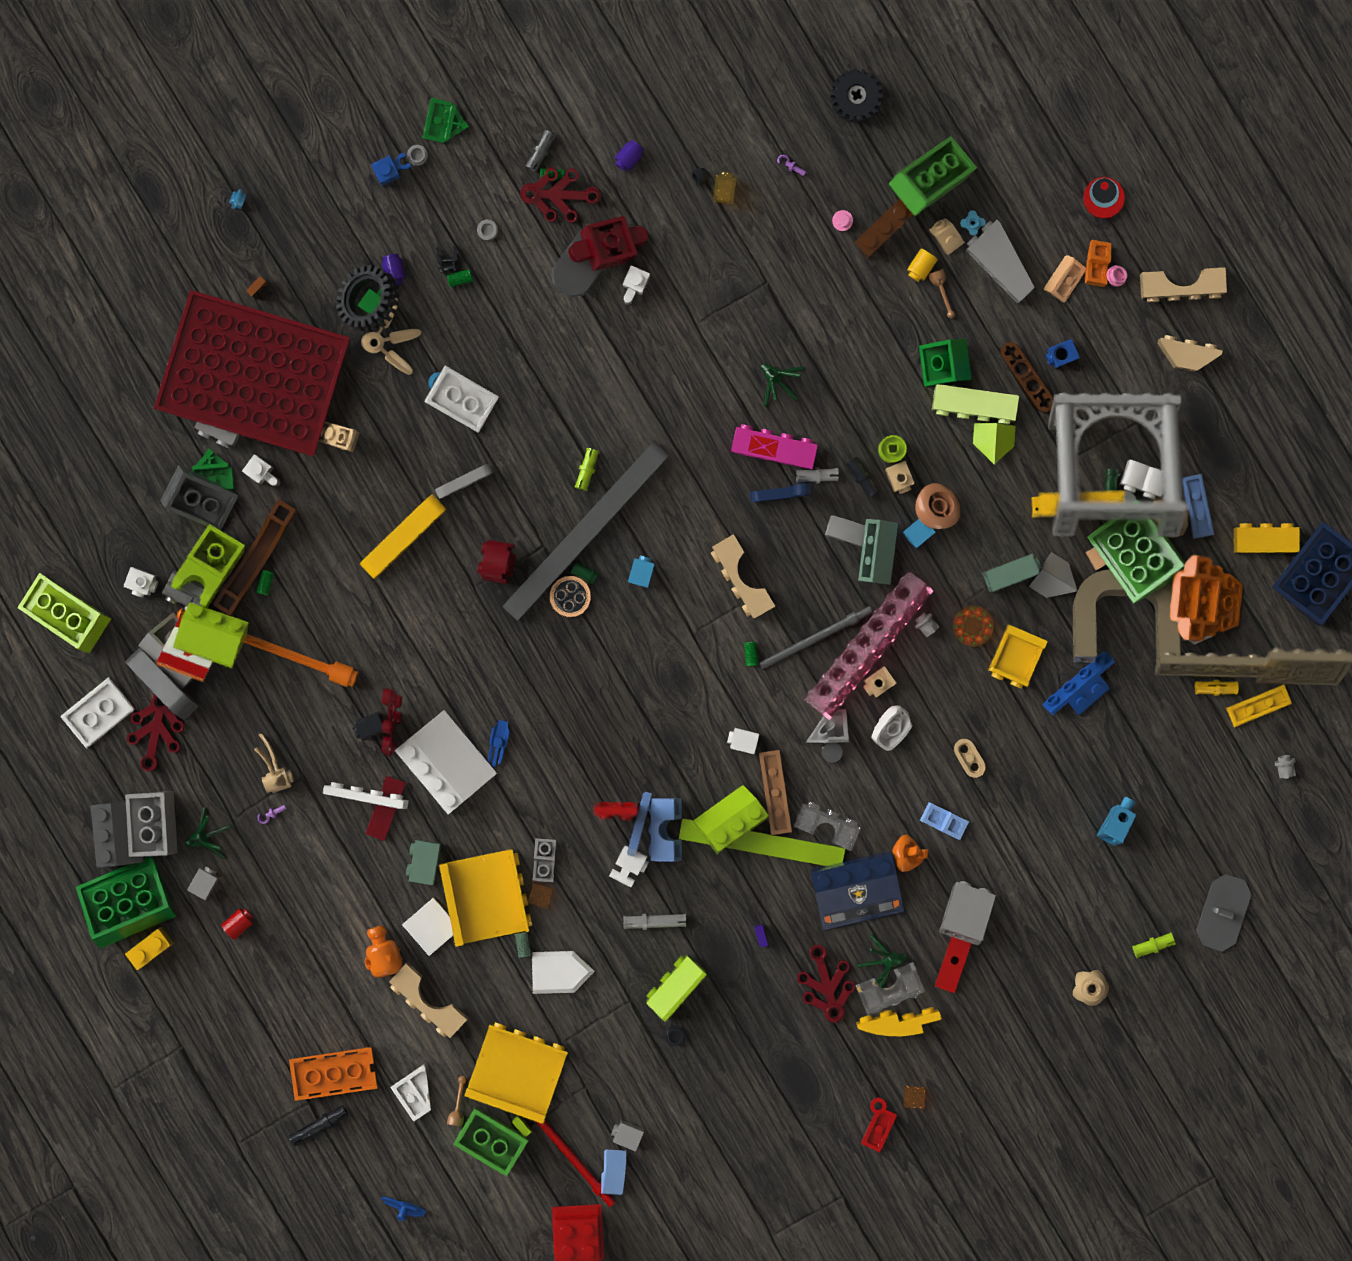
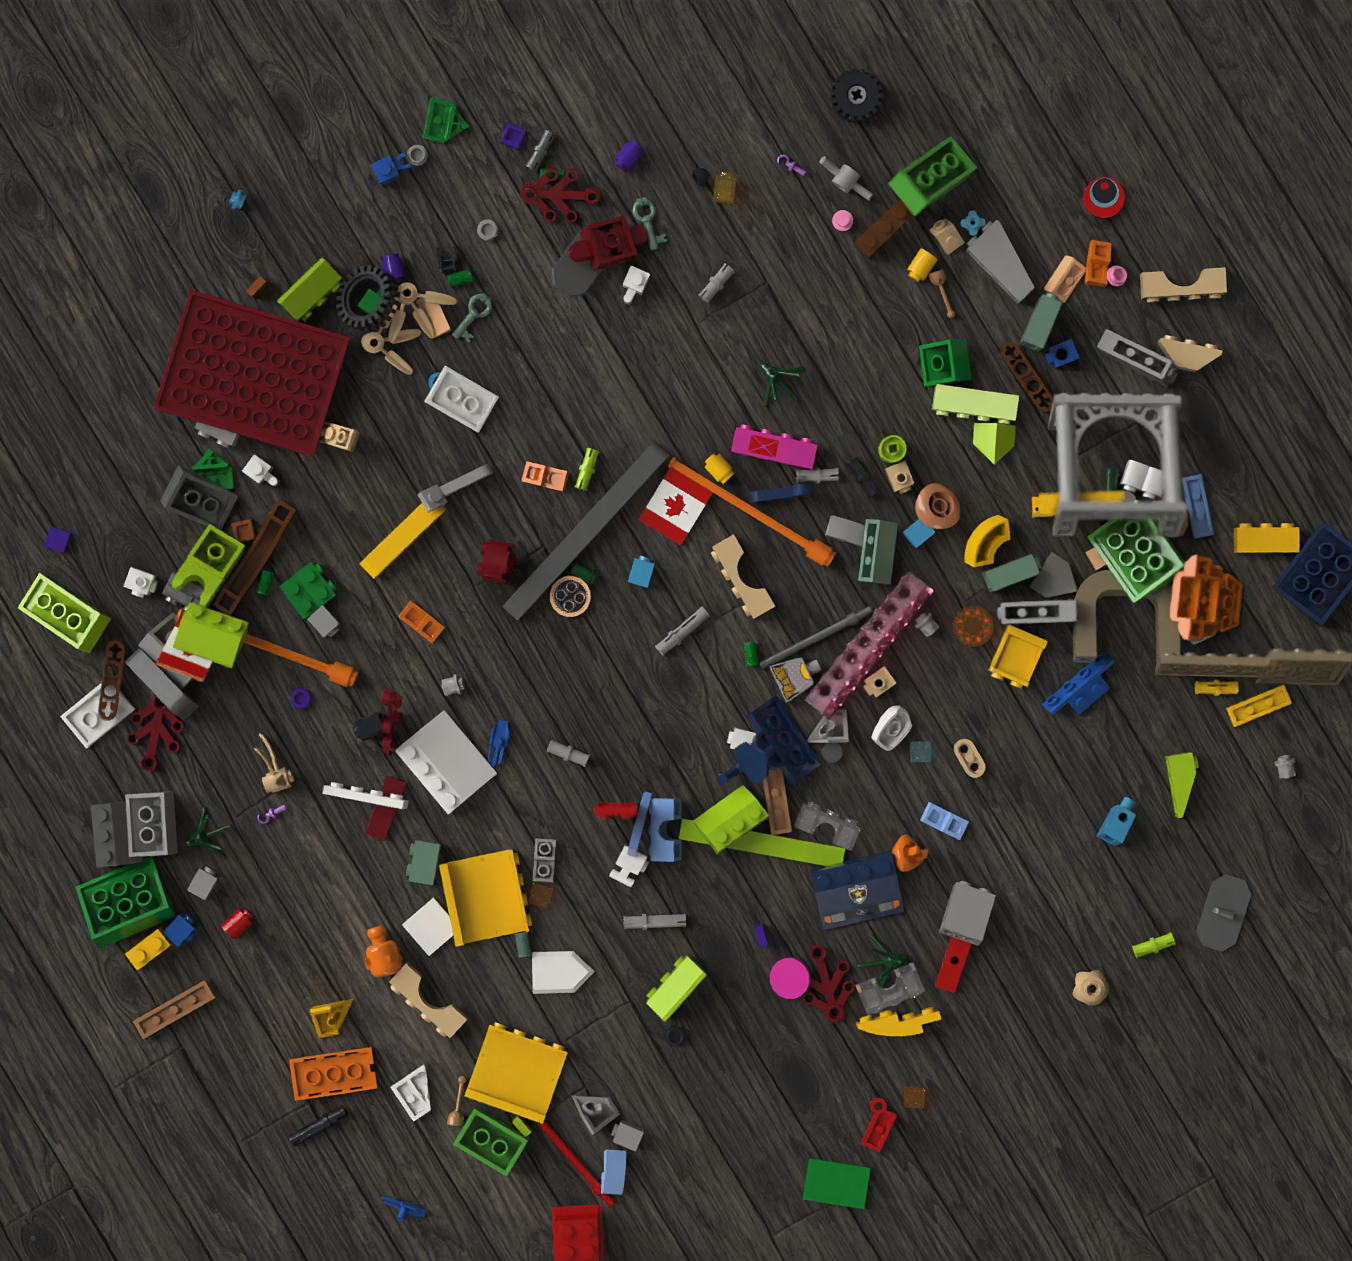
(57, 539): none -> dark purple tile
(111, 680): none -> reddish brown beam
(174, 1009): none -> medium nougat plate
(181, 929): none -> blue brick
(243, 530): none -> dark orange tile
(300, 698): none -> dark purple tile
(309, 589): none -> green plate
(311, 290): none -> lime slope
(324, 622): none -> light grey brick
(329, 1017): none -> yellow slope
(418, 313): none -> tan plant
(421, 621): none -> orange slope
(432, 498): none -> light grey plate
(436, 316): none -> light nougat slope
(453, 685): none -> light grey hose
(473, 313): none -> sand green piece
(512, 136): none -> dark purple tile
(545, 476): none -> orange slope
(568, 753): none -> light grey pin
(595, 1111): none -> light grey slope
(646, 220): none -> sand green piece
(675, 637): none -> light grey pin
(683, 498): none -> flag
(716, 283): none -> light grey pin
(719, 468): none -> yellow brick
(773, 747): none -> dark blue plate
(790, 978): none -> dark pink tile
(794, 676): none -> torso
(836, 1183): none -> green tile
(846, 178): none -> light grey piece
(920, 751): none -> clear light blue tile
(986, 540): none -> yellow brick
(1039, 611): none -> light grey slope
(1041, 322): none -> sand green brick
(1138, 358): none -> light grey slope
(1181, 778): none -> lime slope

